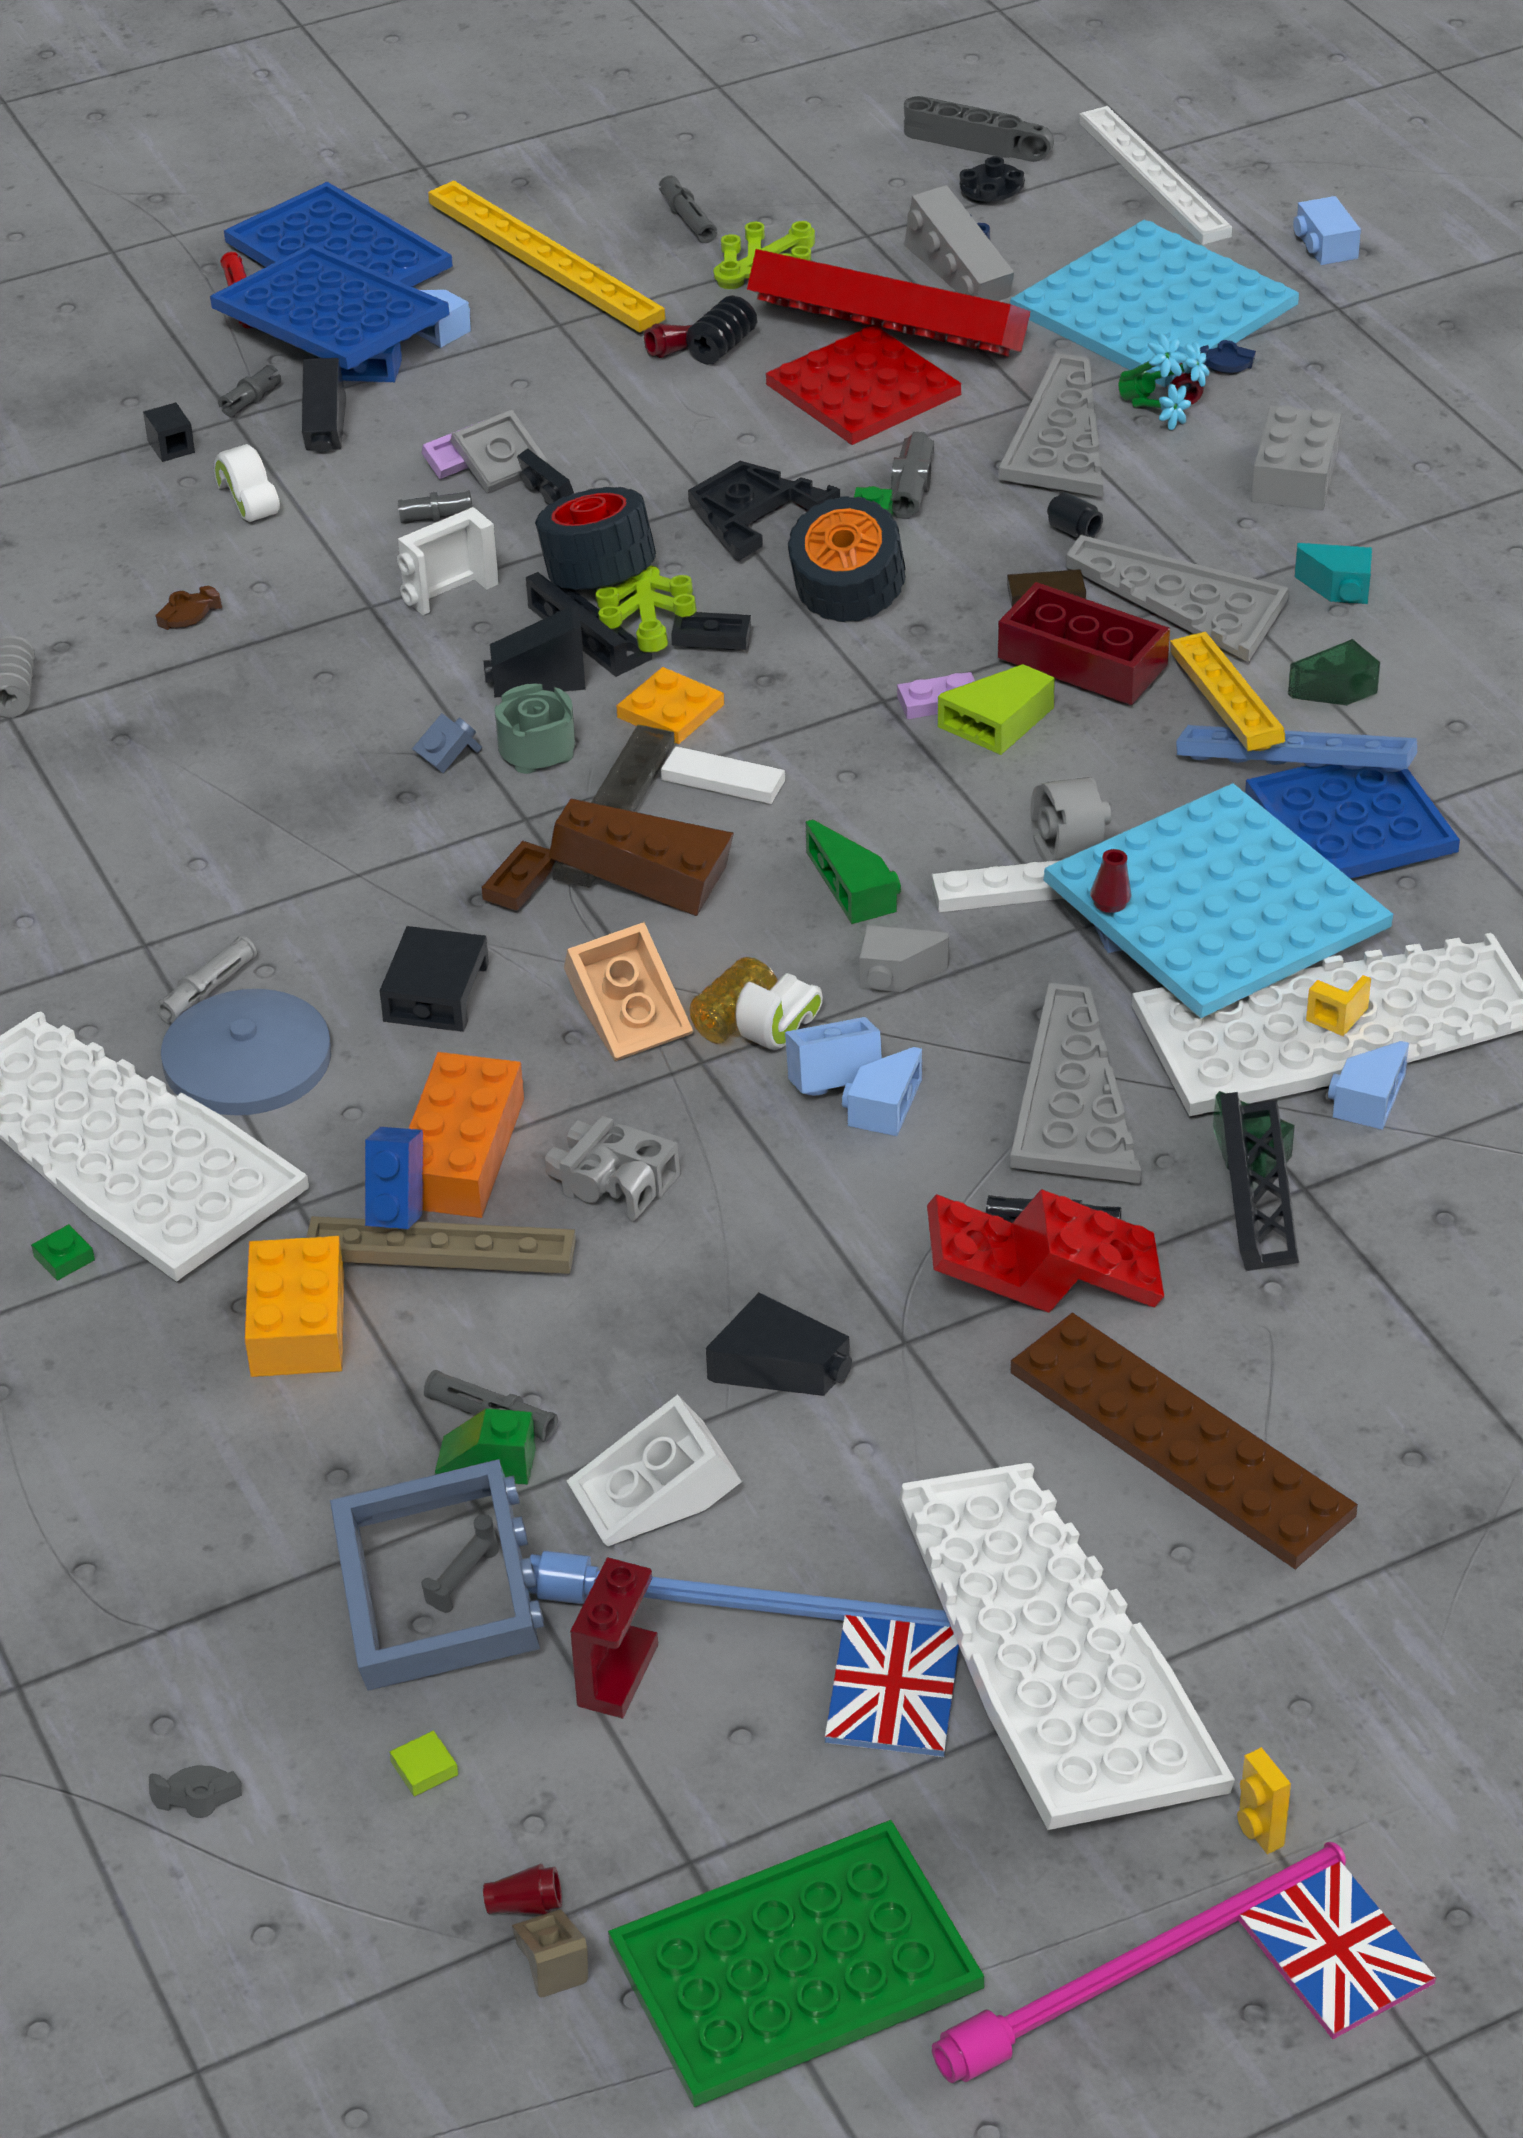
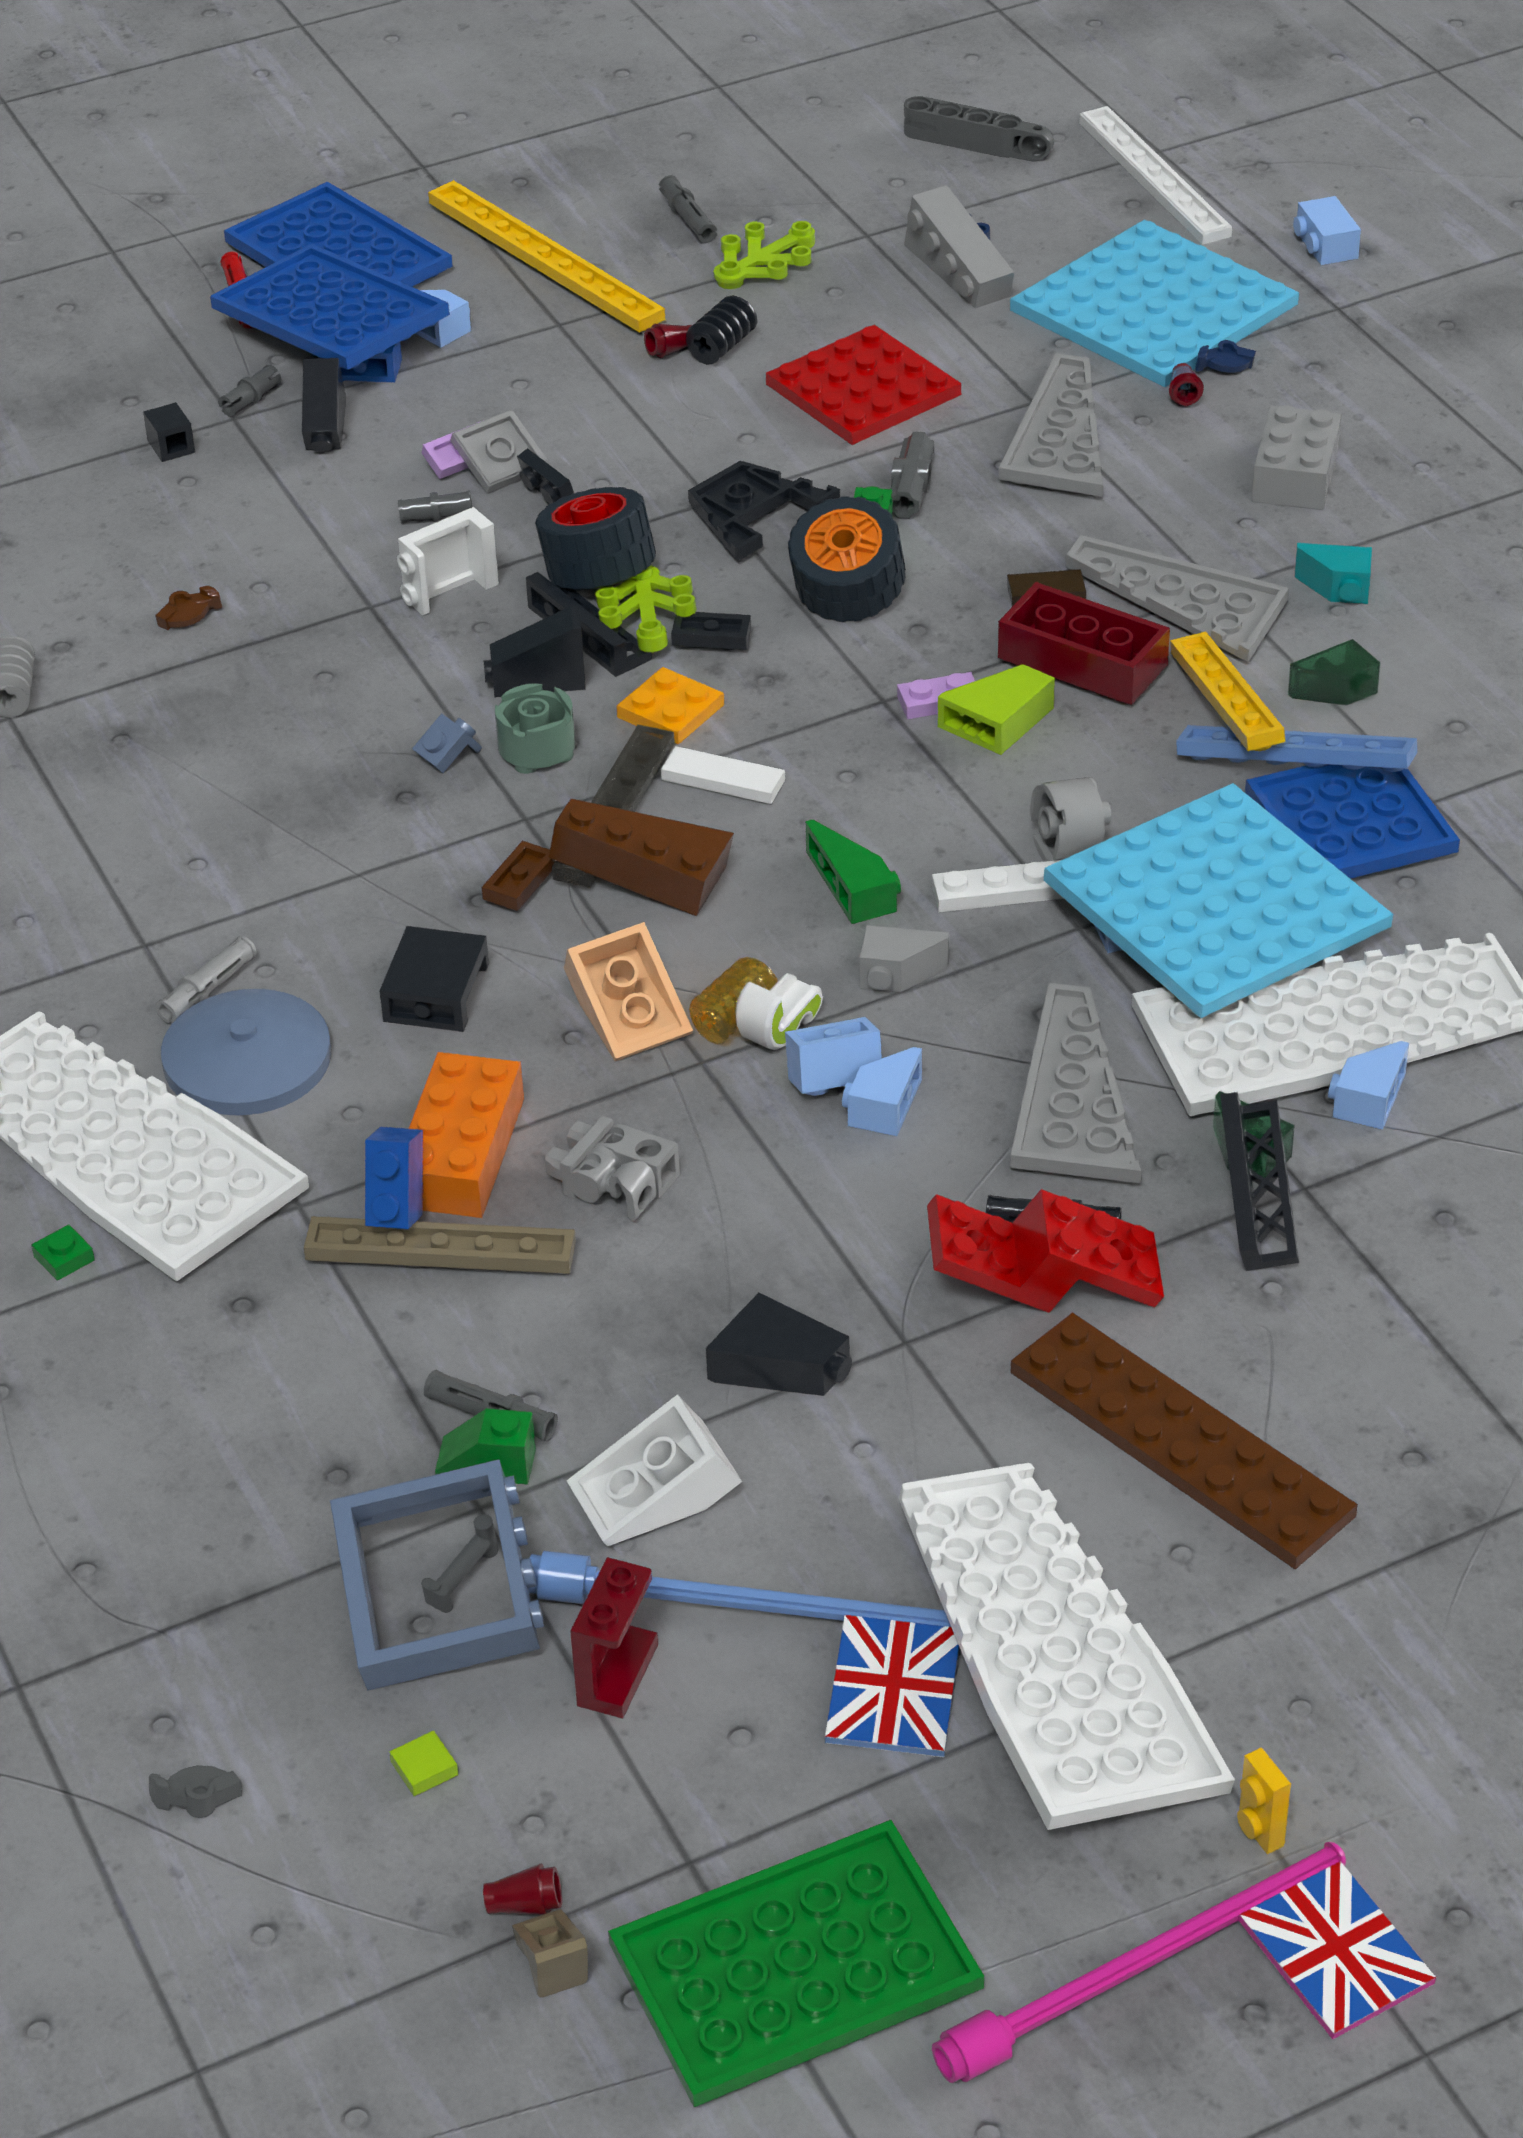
(247, 480): white animal -> none
(294, 1306): light orange brick -> none
(889, 302): red brick -> none
(991, 180): black dish -> none
(1074, 515): black brick -> none
(1112, 885): dark red cone -> none
(1138, 384): medium azure plant -> none
(1336, 1008): yellow panel -> none

